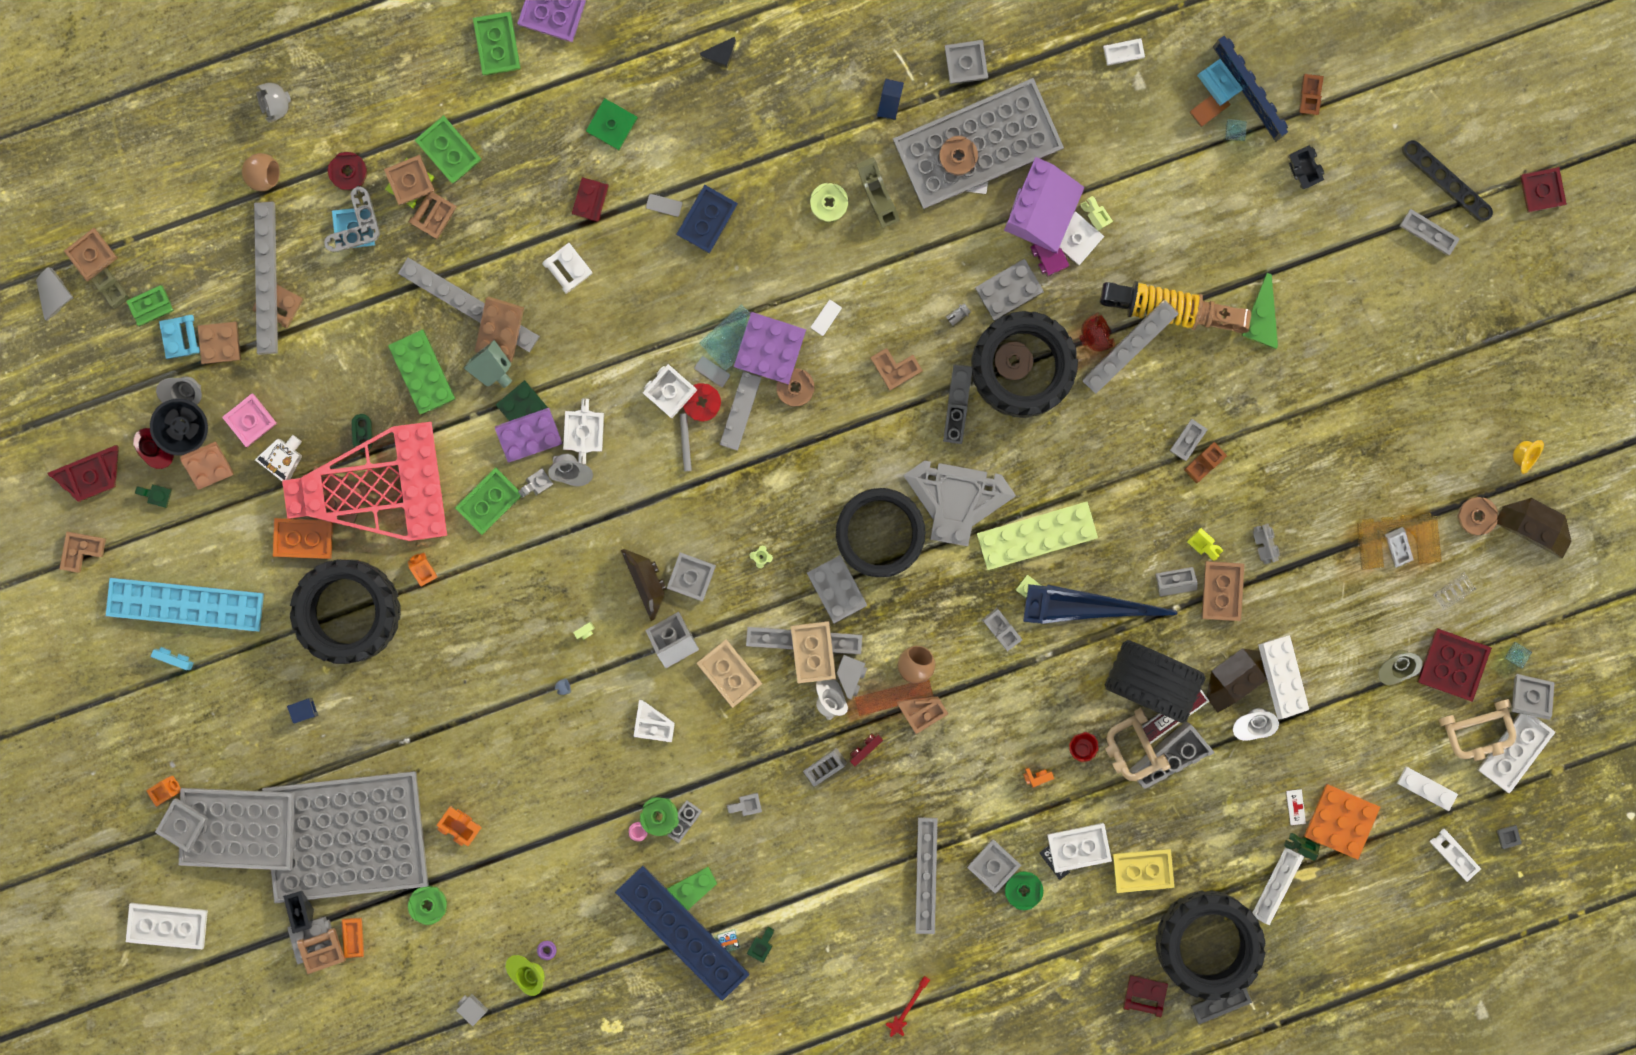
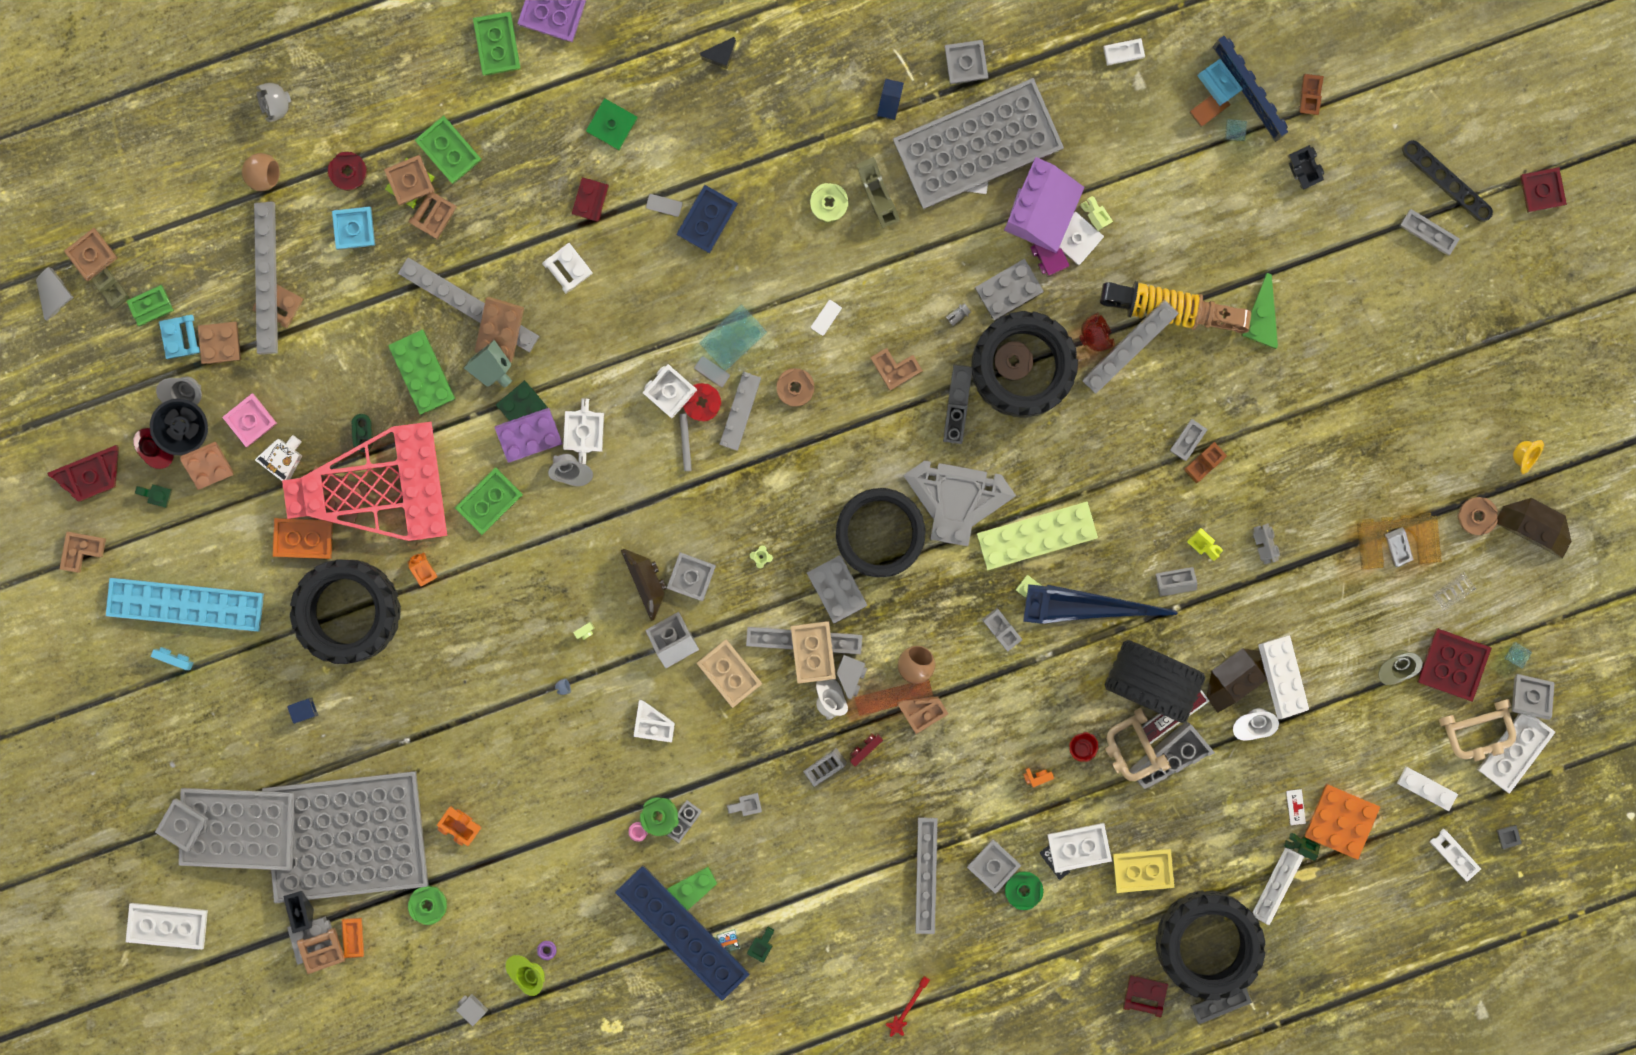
(164, 790): orange bracket -> none
(371, 223): light grey beam -> none
(537, 483): light grey plate -> none
(770, 348): medium lavender plate -> none
(966, 147): medium nougat plate -> none
(1223, 591): medium nougat plate -> none

